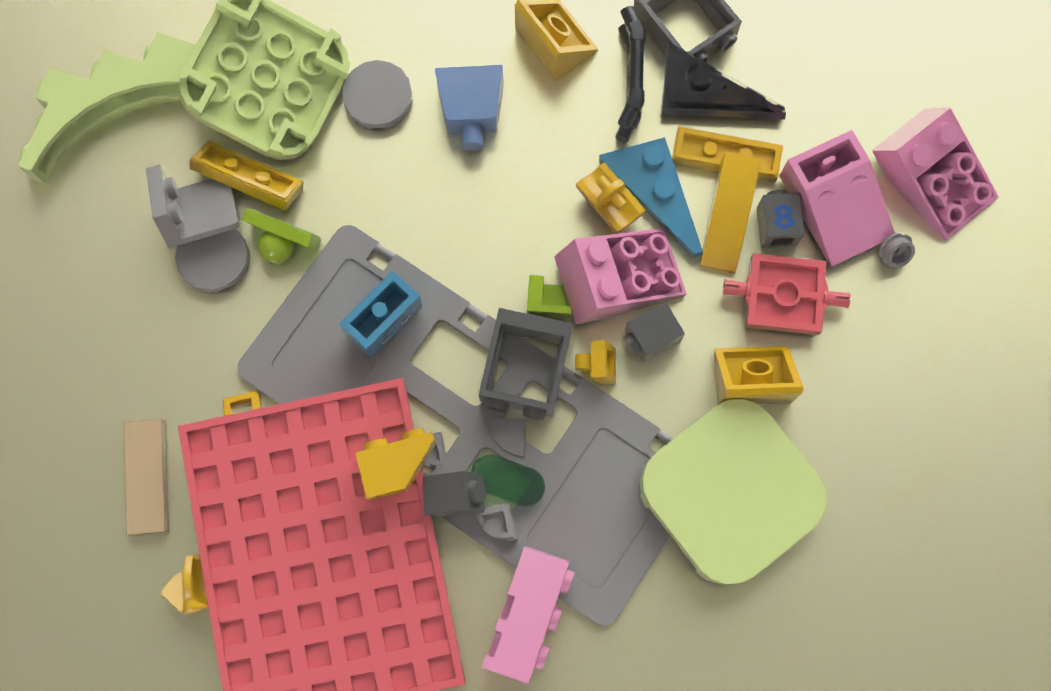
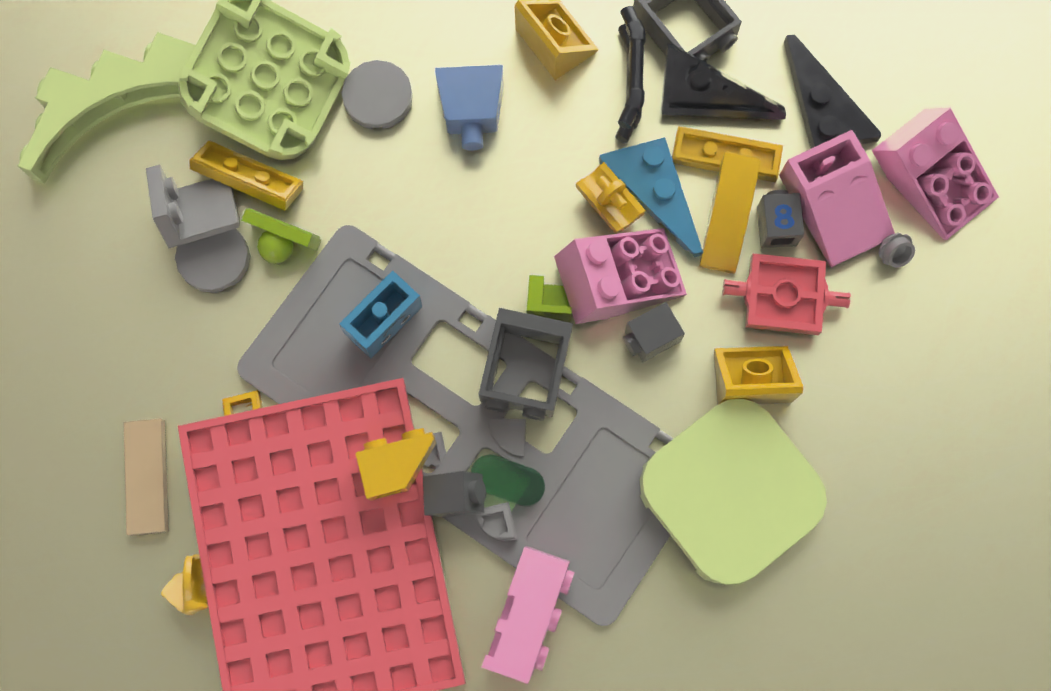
(599, 363): yellow tile -> none
(822, 101): none -> black wing

